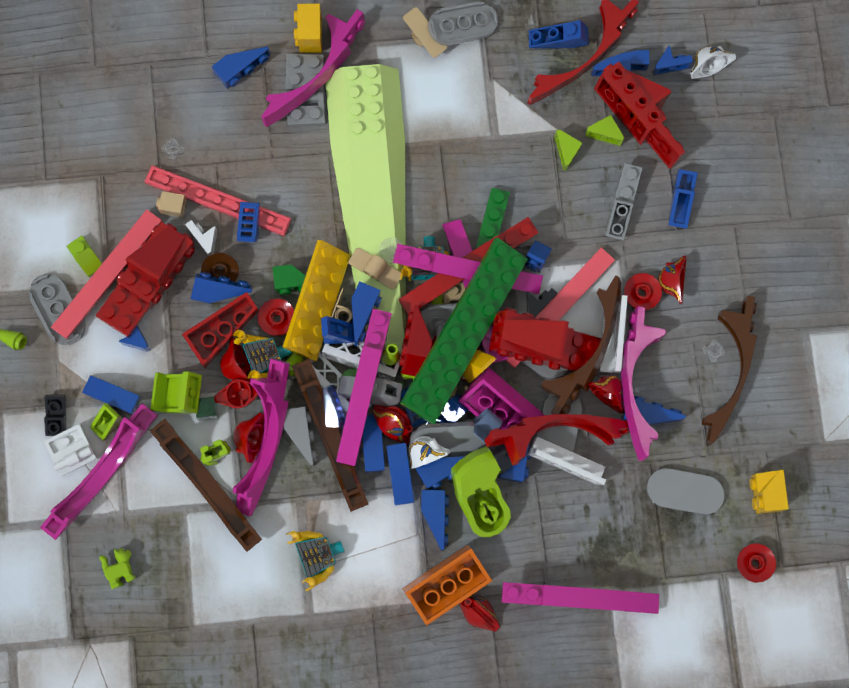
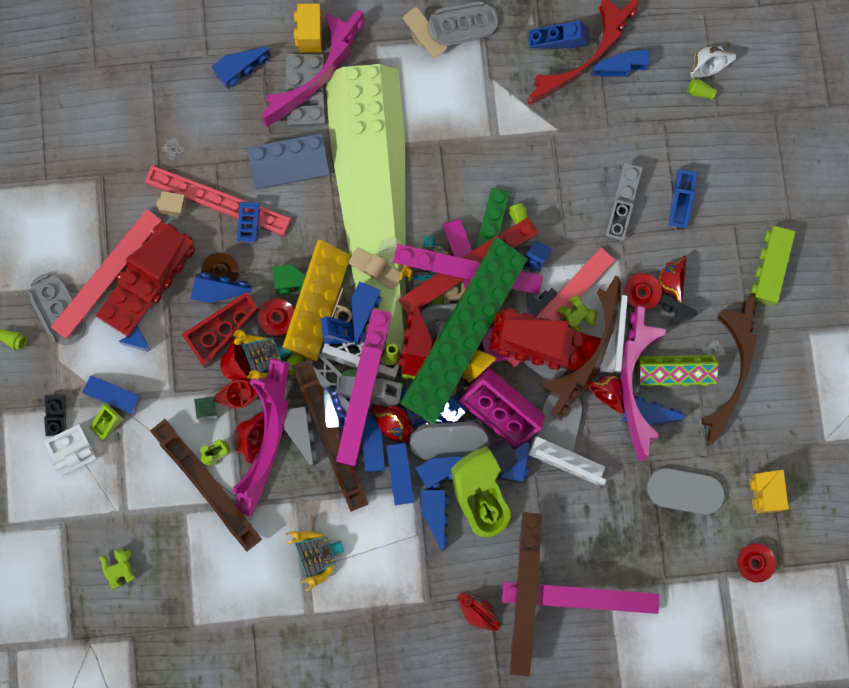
(84, 256): lime slope -> none
(121, 447): dark pink slope -> none
(176, 393): lime panel -> none
(206, 240): white slope -> none
(288, 161): none -> sand blue slope
(424, 451): white hat -> none
(447, 584): orange slope -> none
(485, 423): sand blue piece -> none
(518, 212): none -> lime cone
(518, 436): red slope -> none
(526, 594): none -> reddish brown slope
(567, 148): lime slope -> none
(577, 314): none -> lime animal
(606, 131): lime slope -> none
(643, 100): red wedge -> none
(669, 64): blue slope -> none
(677, 370): none -> lime brick
(681, 311): none -> black slope
(701, 89): none -> lime cone
(773, 265): none -> lime brick

